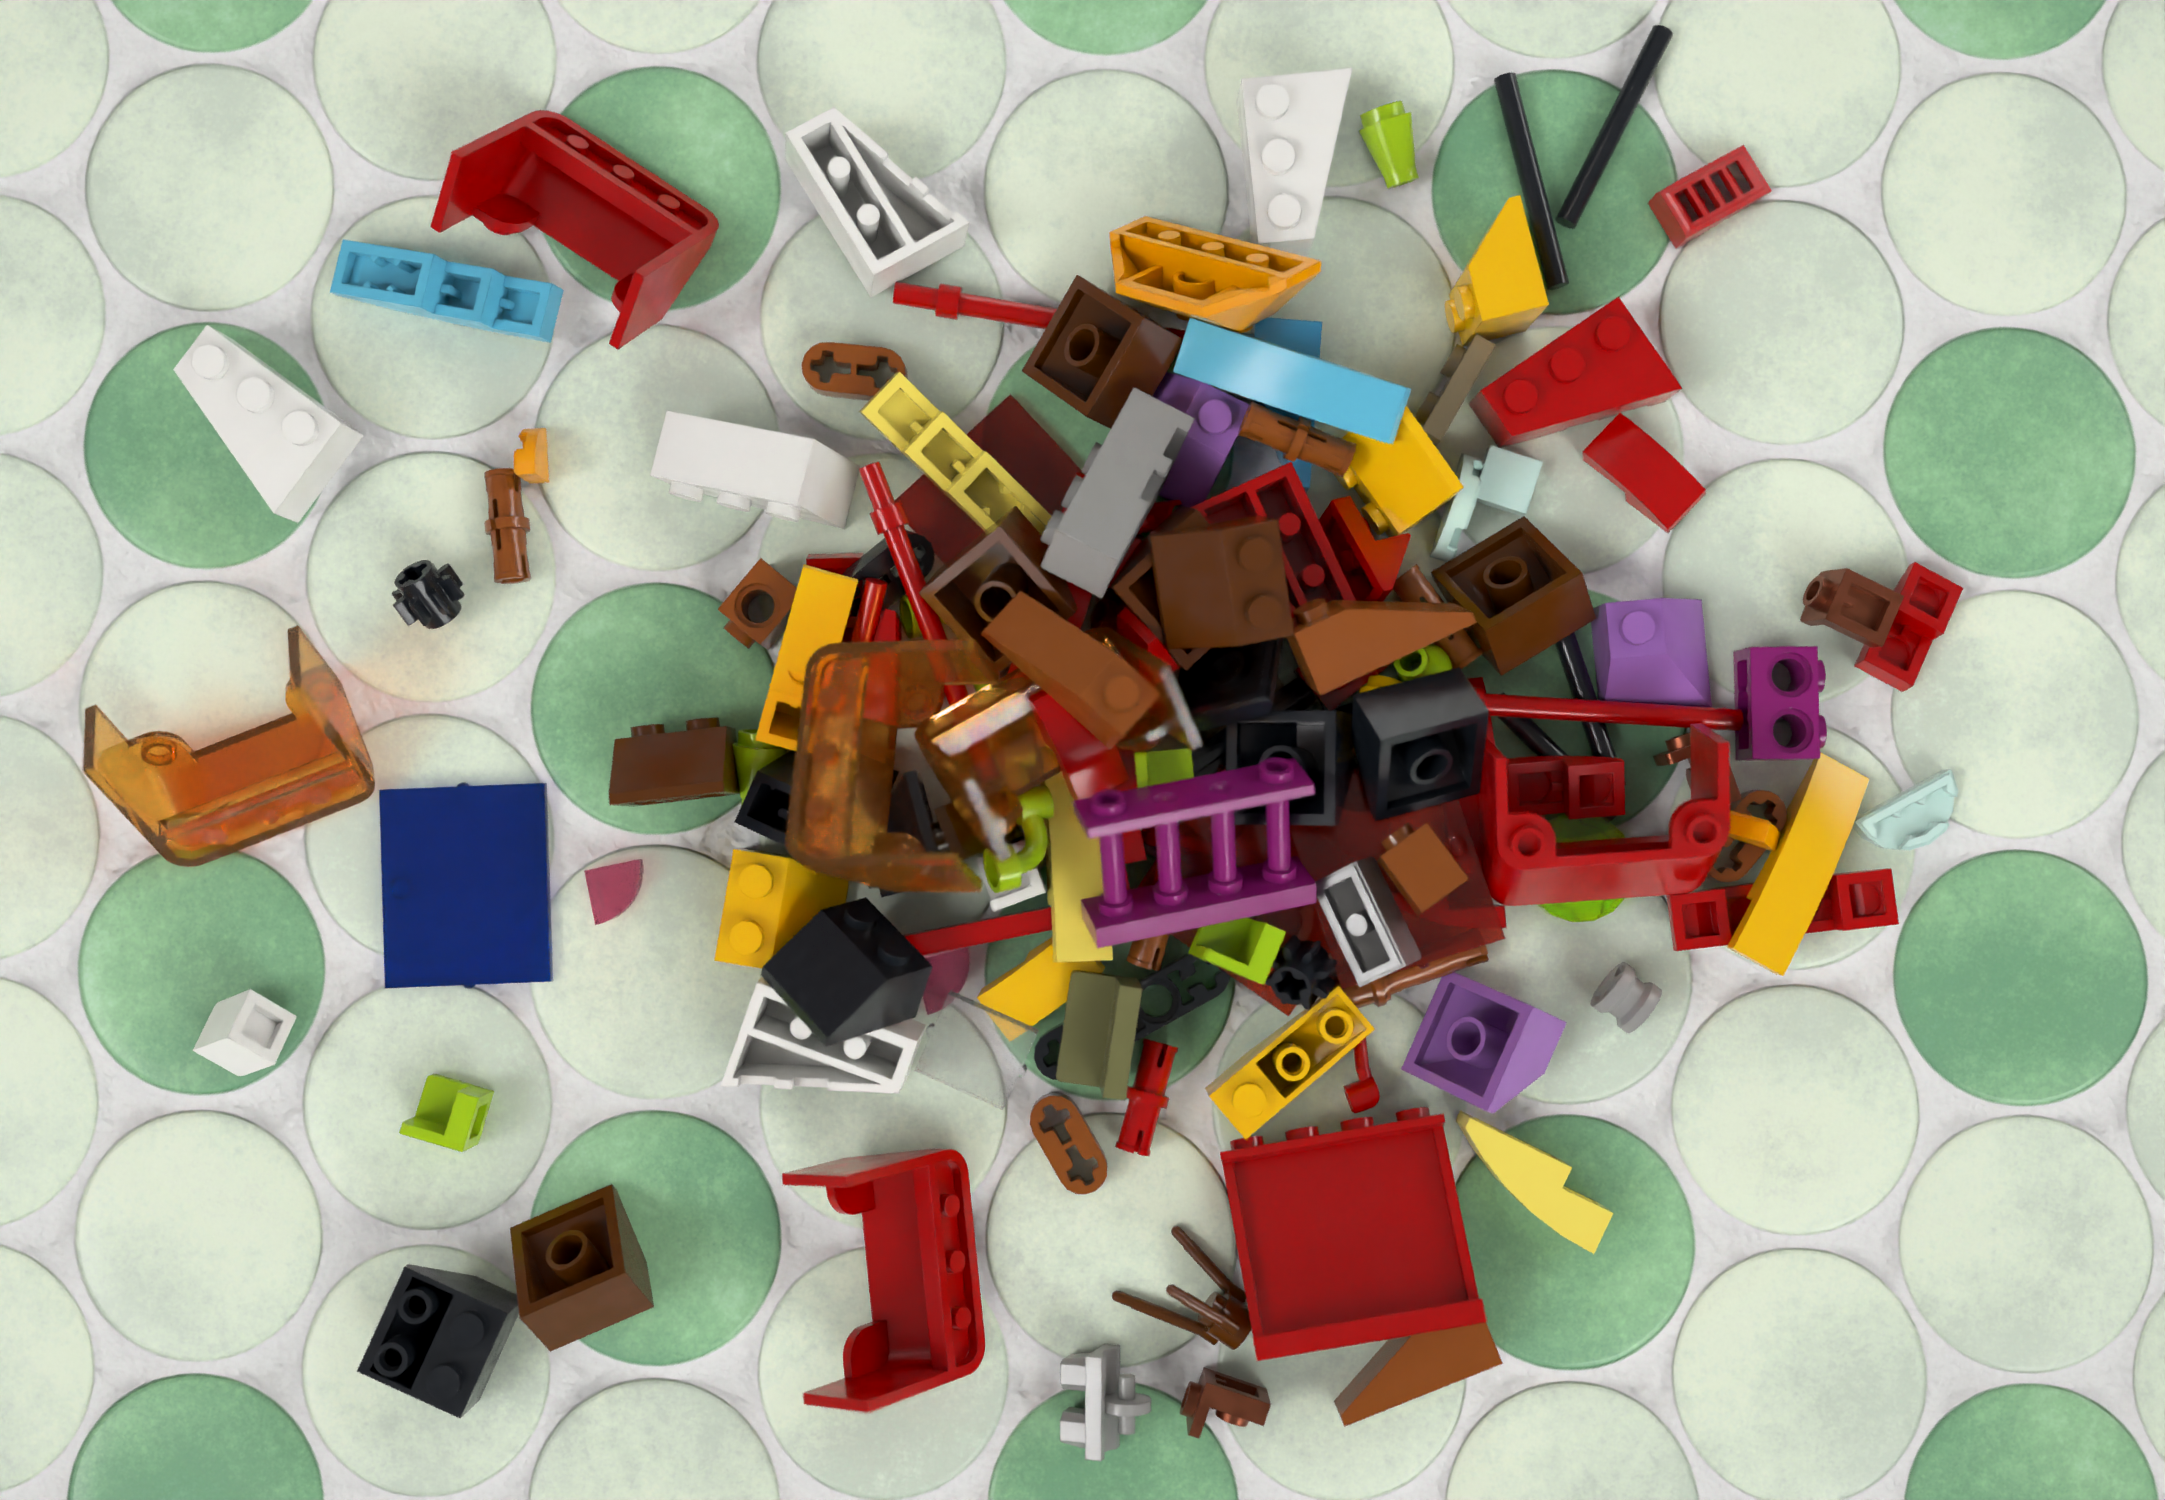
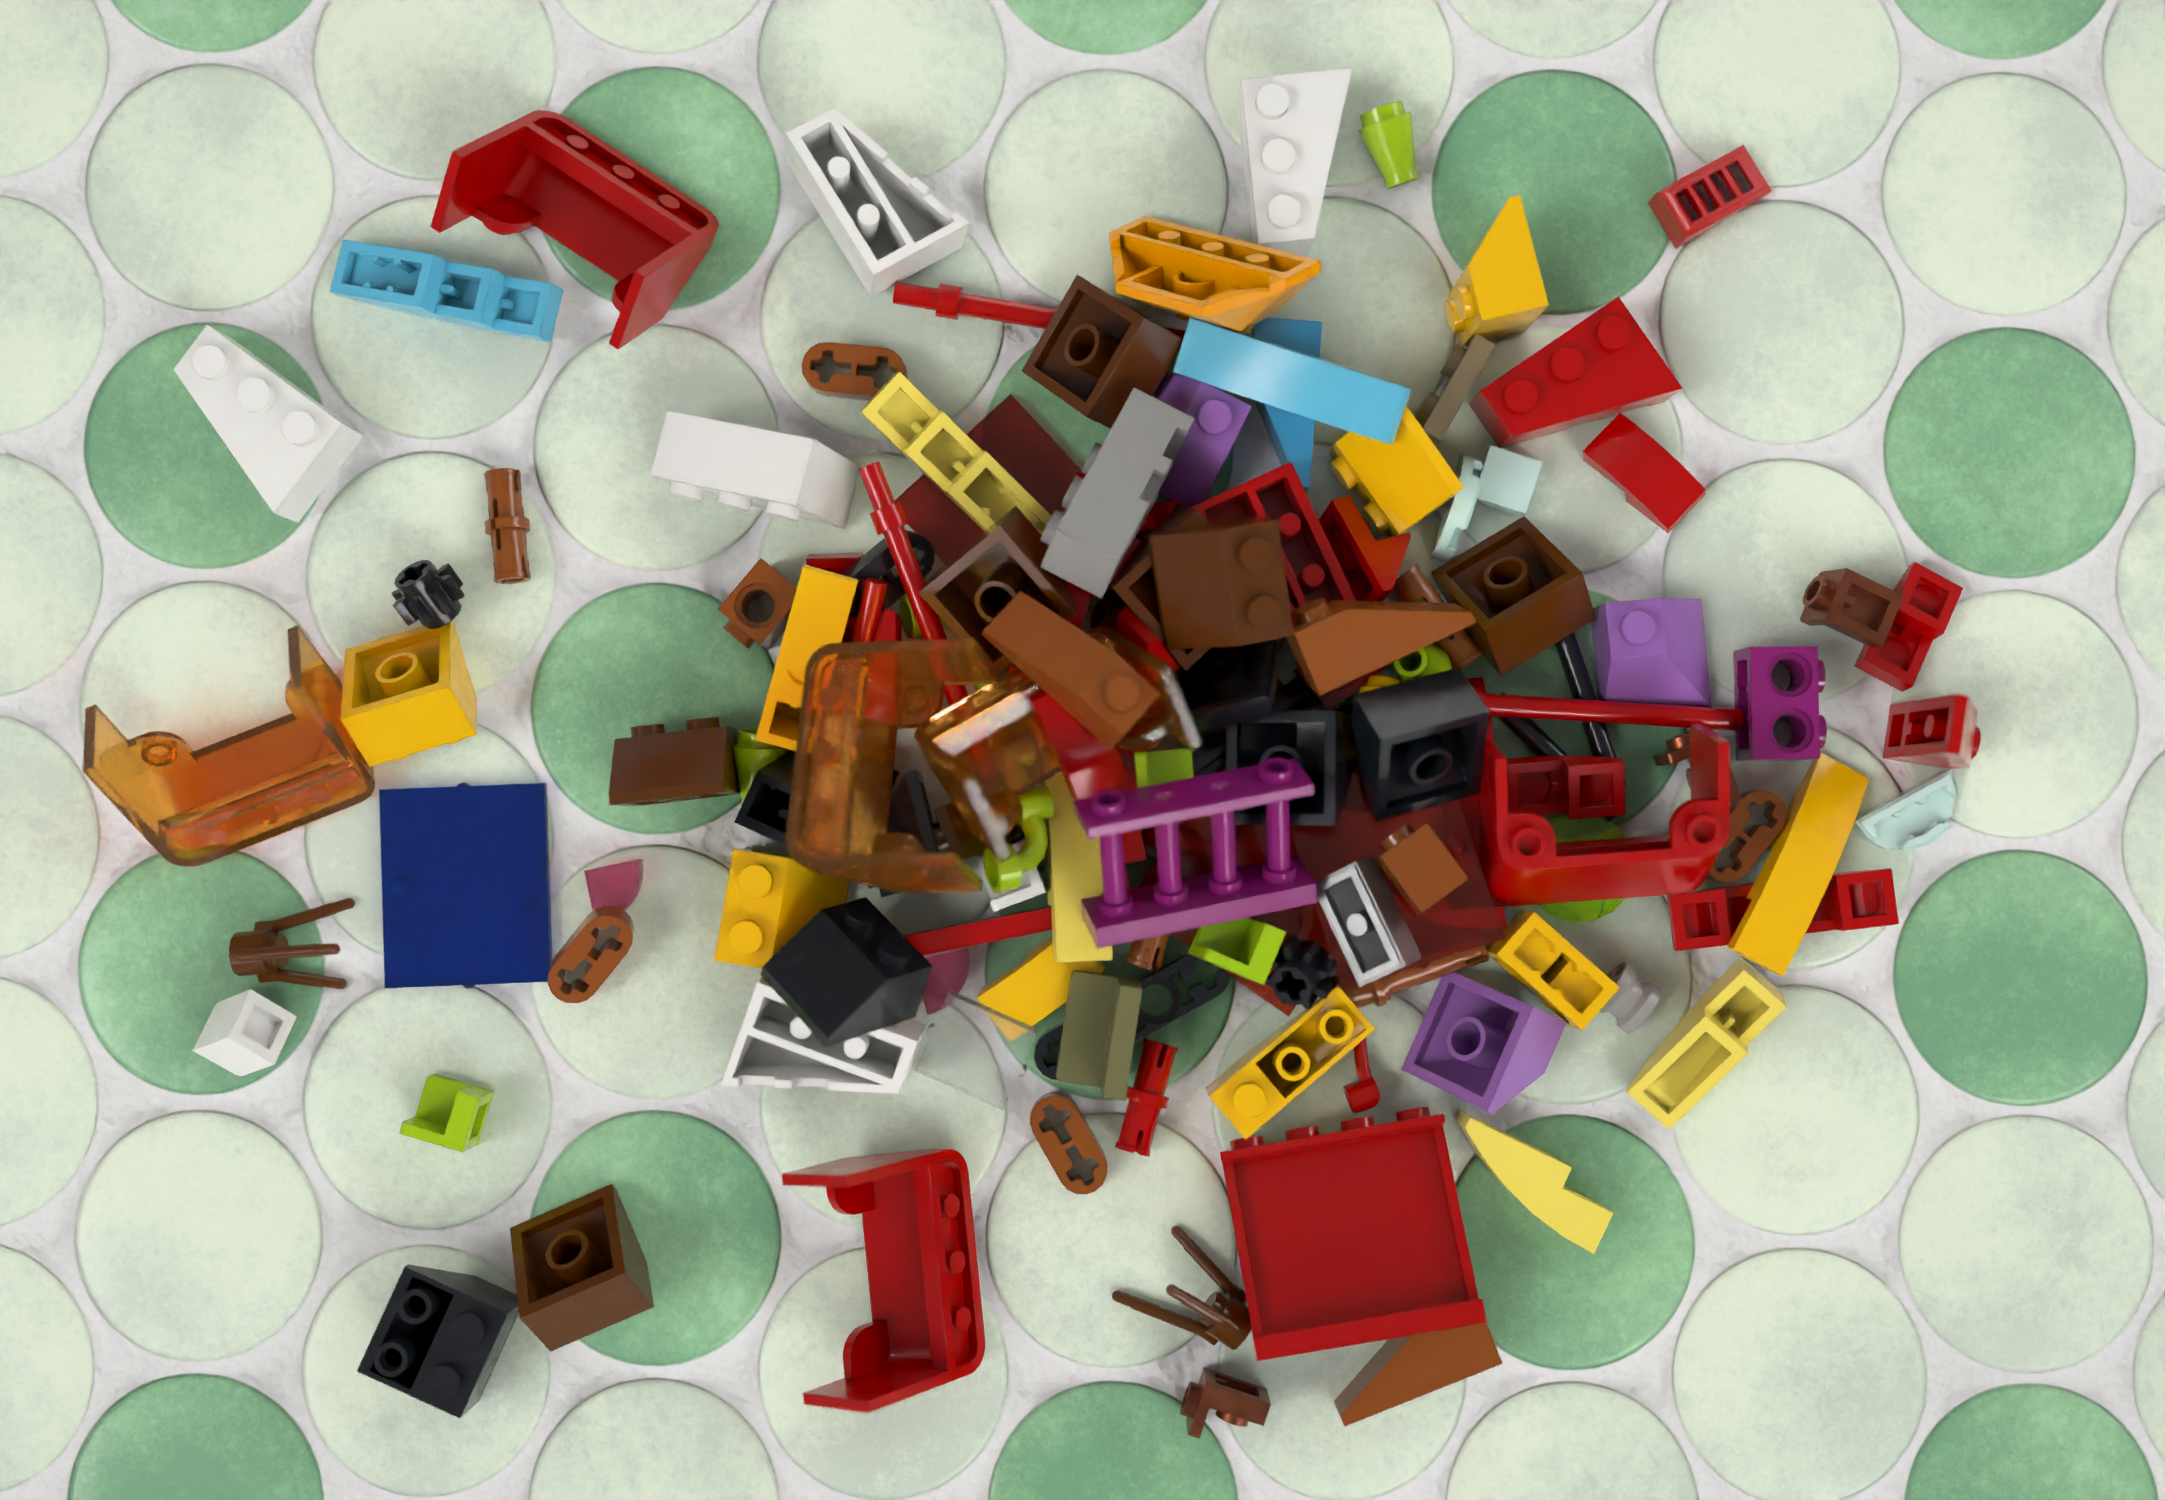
(266, 951): none -> reddish brown plant
(407, 694): none -> yellow slope
(532, 460): light orange tile -> none
(600, 962): none -> dark orange beam
(1108, 1401): light grey hips -> none
(1297, 439): dark orange pin -> none
(1531, 181): black bar -> none
(1552, 969): none -> yellow brick
(1614, 126): black bar -> none
(1706, 1043): none -> light yellow slope
(1753, 831): light orange tile -> none
(1933, 732): none -> red slope

